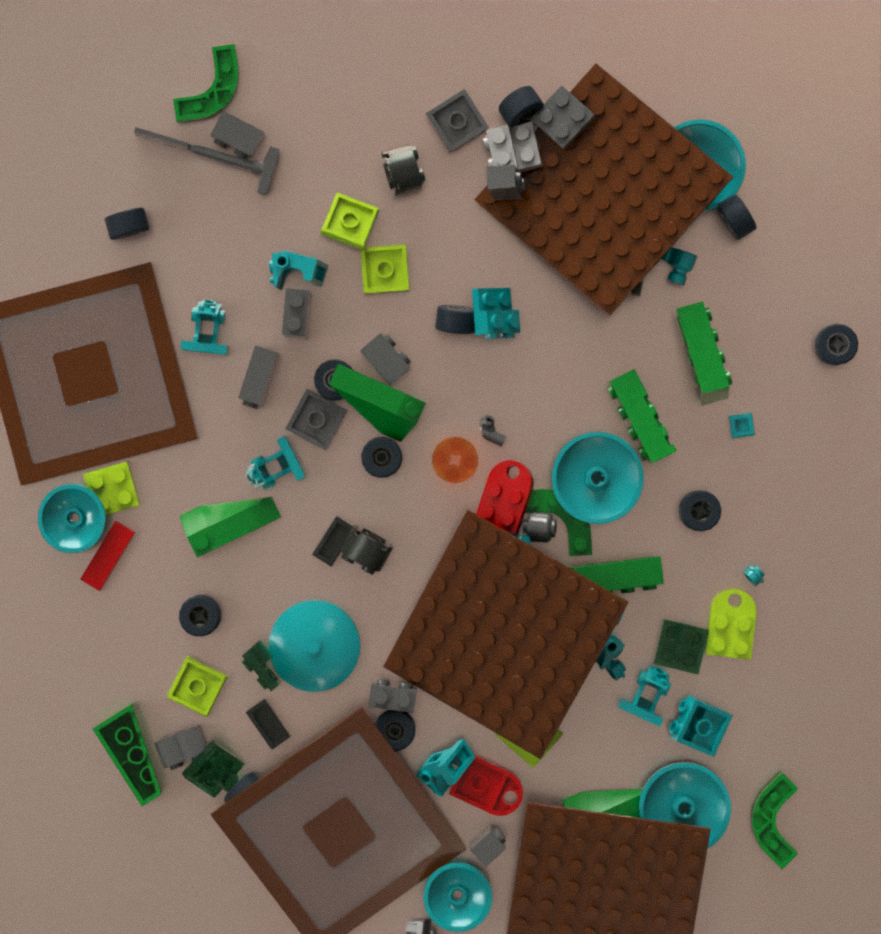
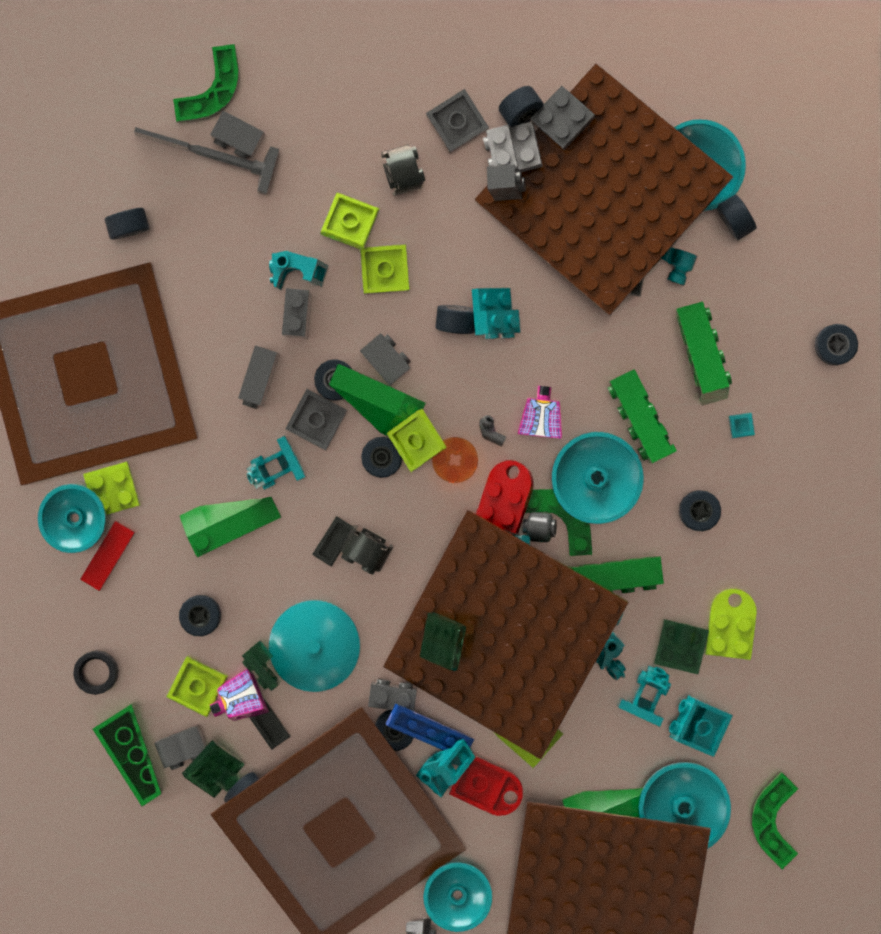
(78, 669): none -> black tyre
(207, 311): teal tile -> none
(240, 698): none -> torso
(416, 440): none -> lime plate
(425, 728): none -> blue tile
(443, 641): none -> clear green plate
(488, 845): dark grey brick -> none
(541, 416): none -> torso
(754, 575): teal plate -> none

